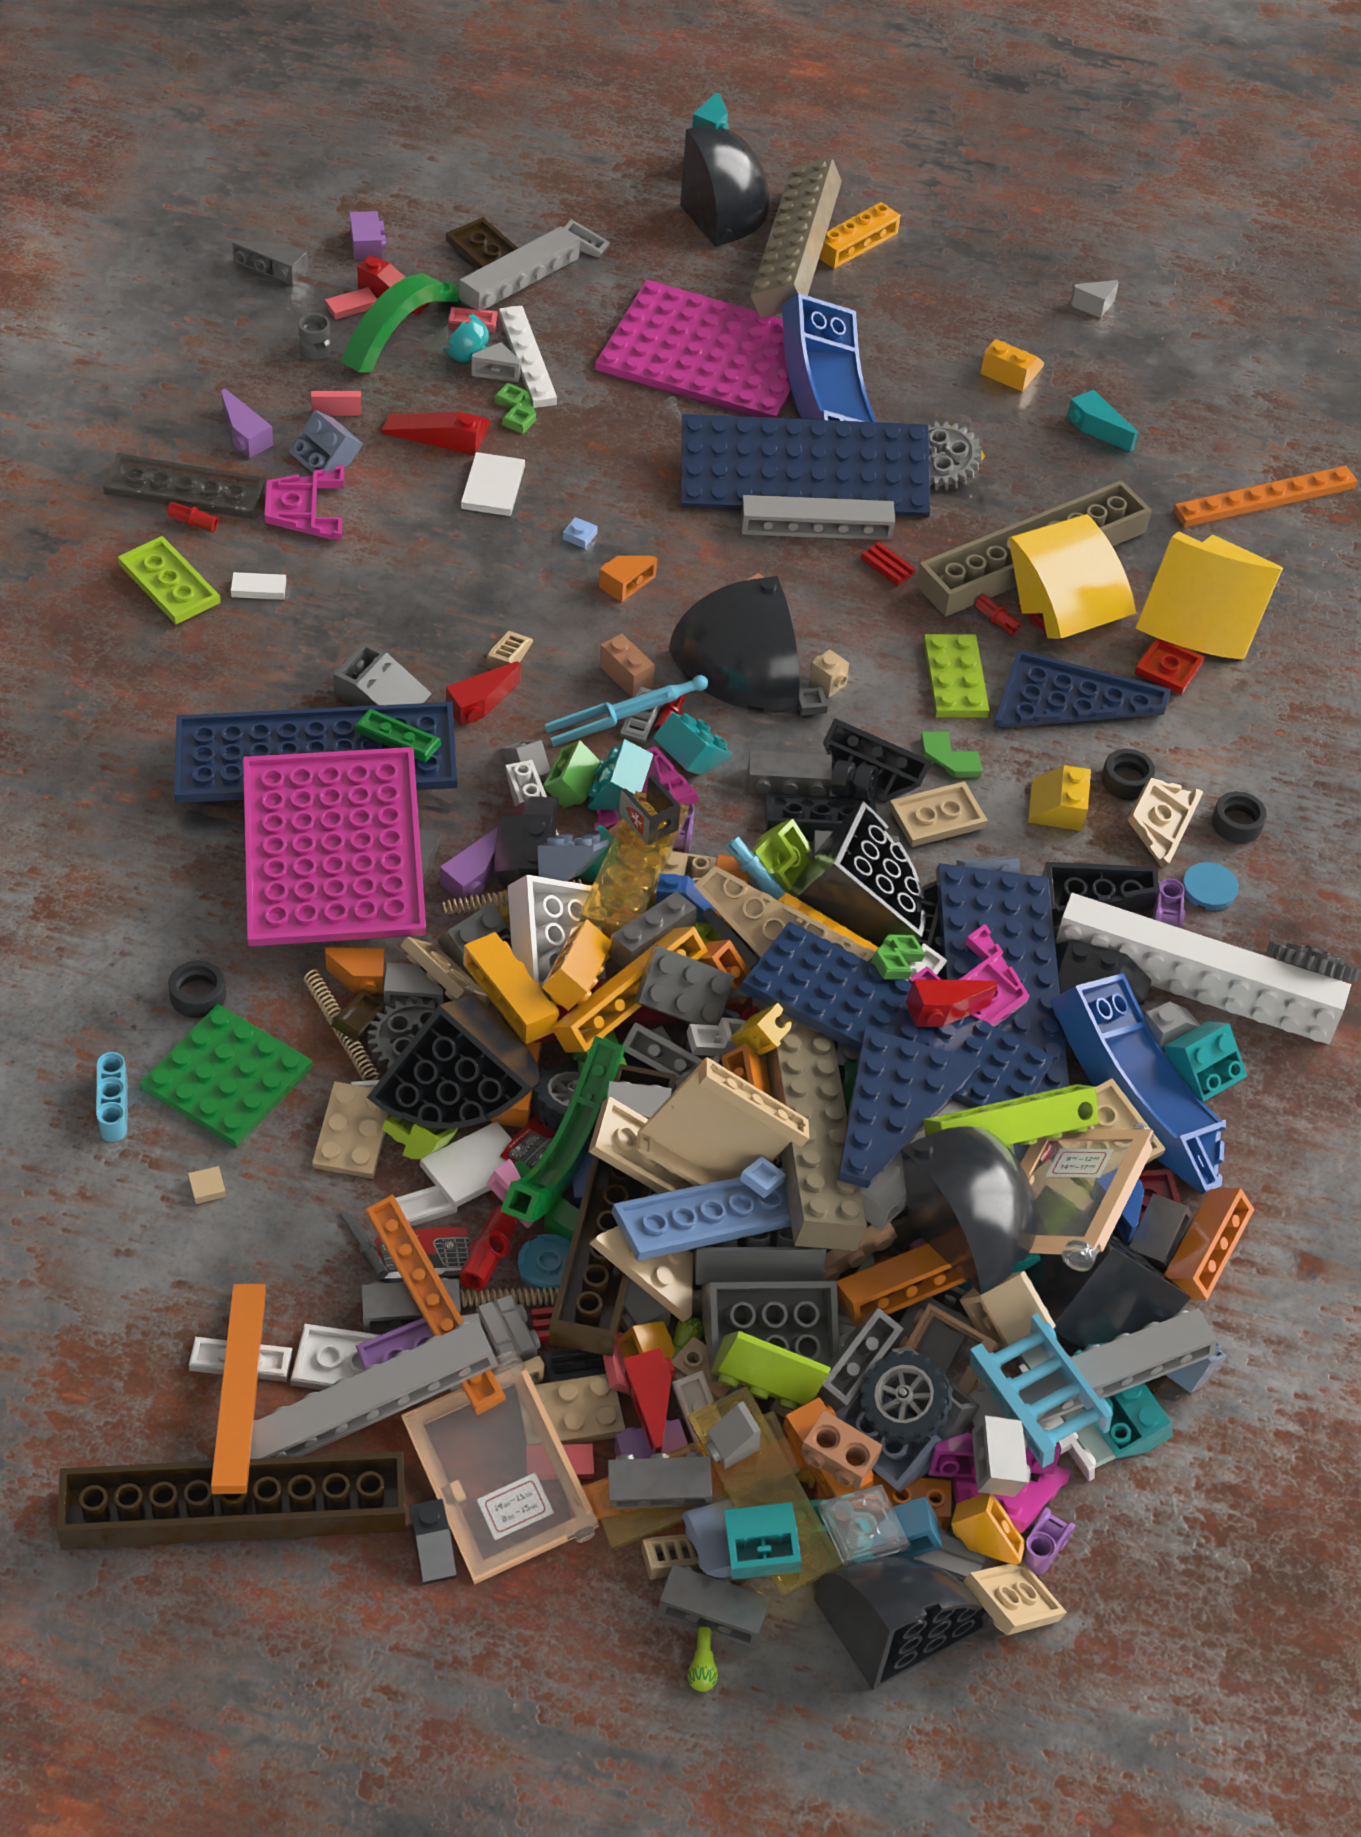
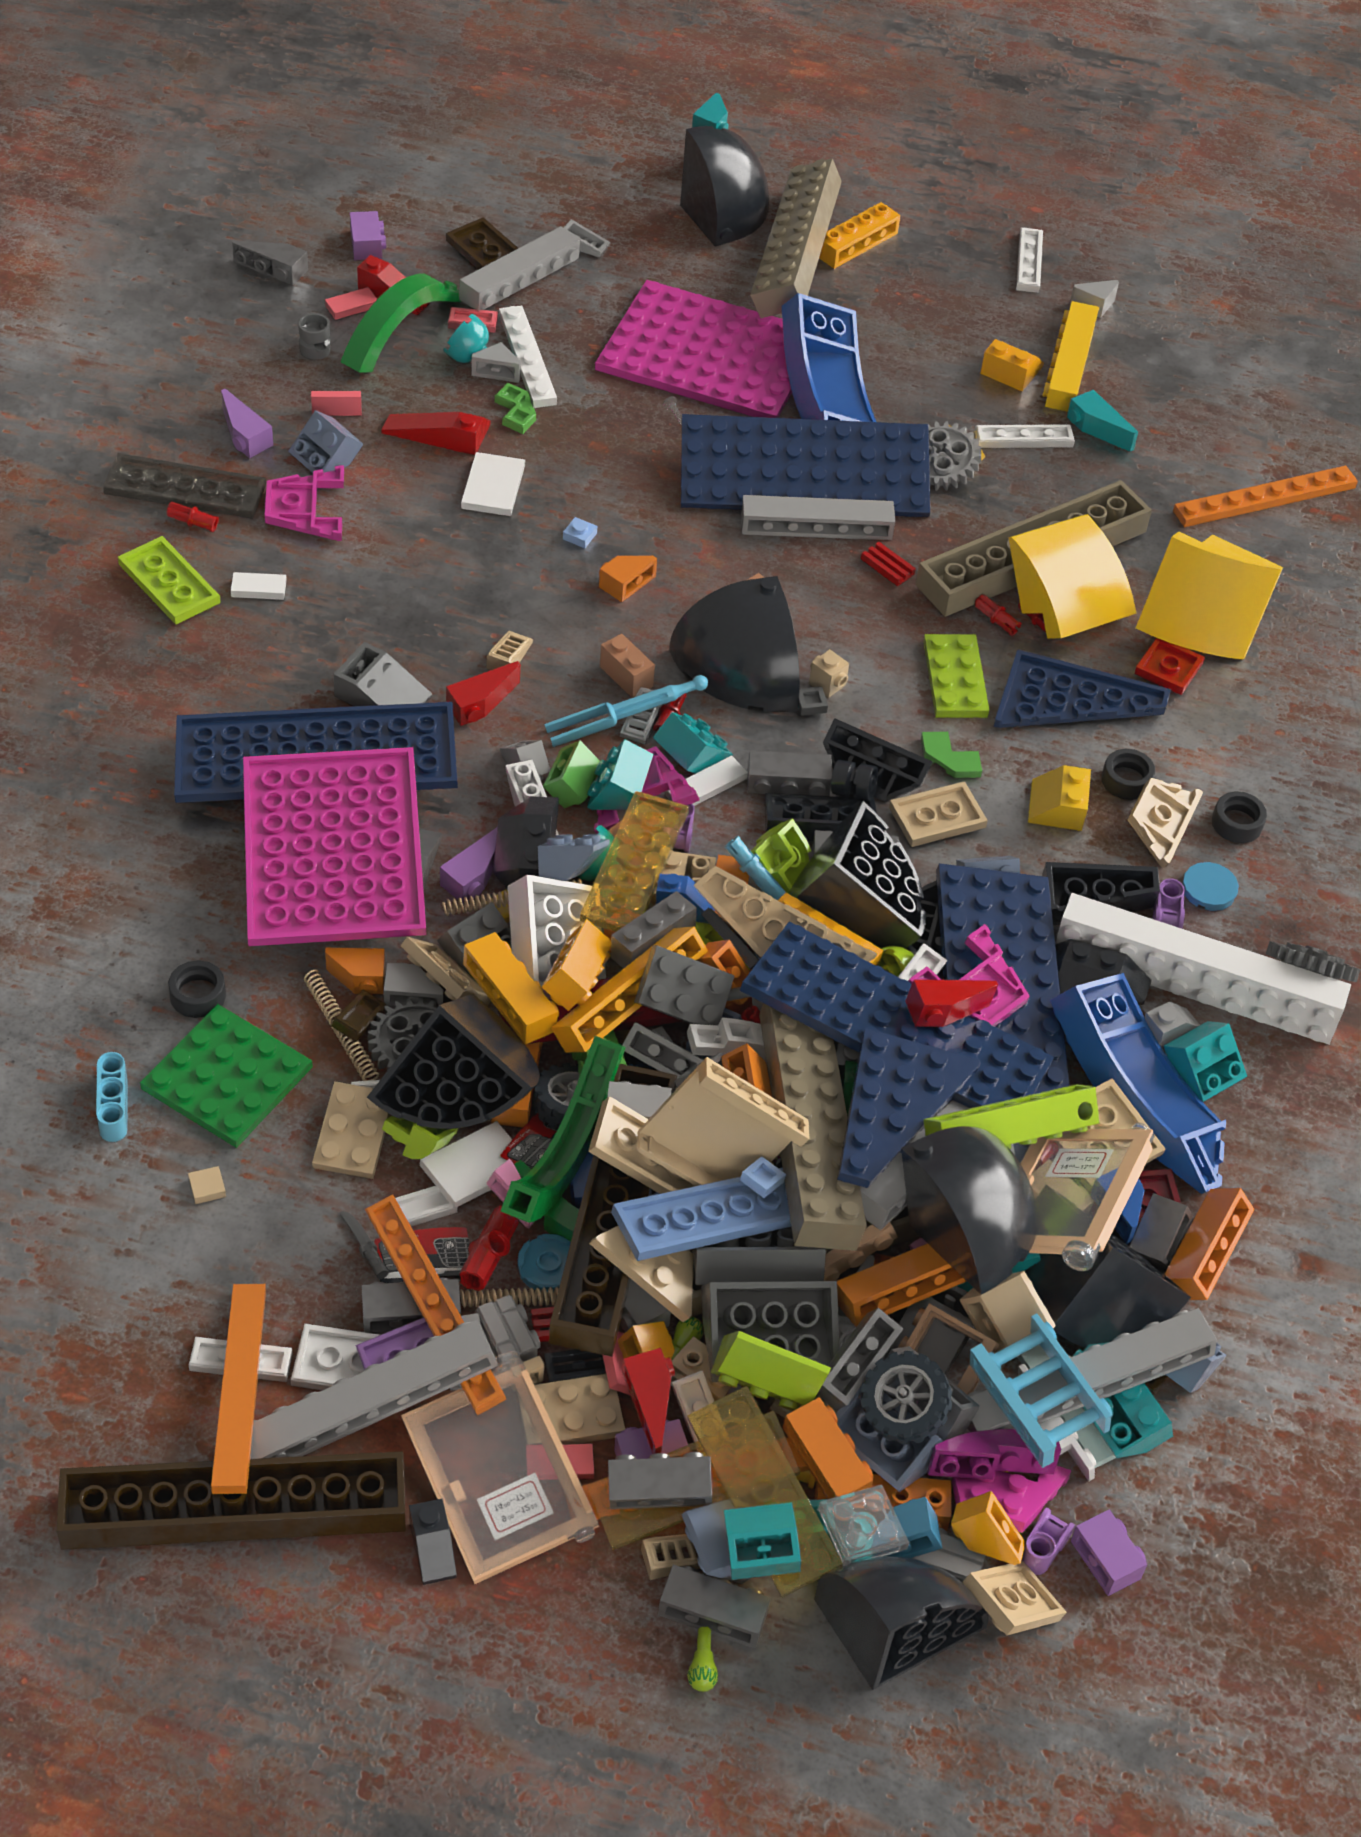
(397, 734): green tile -> none
(639, 819): black piece -> none
(715, 779): none -> white tile
(733, 1437): light grey slope -> none
(761, 1031): yellow hinge -> none
(846, 1443): nougat brick -> none
(892, 956): bright green tile -> none
(1000, 1456): brick -> none
(1024, 436): none -> white tile
(1029, 260): none -> white tile
(1070, 355): none -> yellow brick
(1109, 1552): none -> medium lavender brick

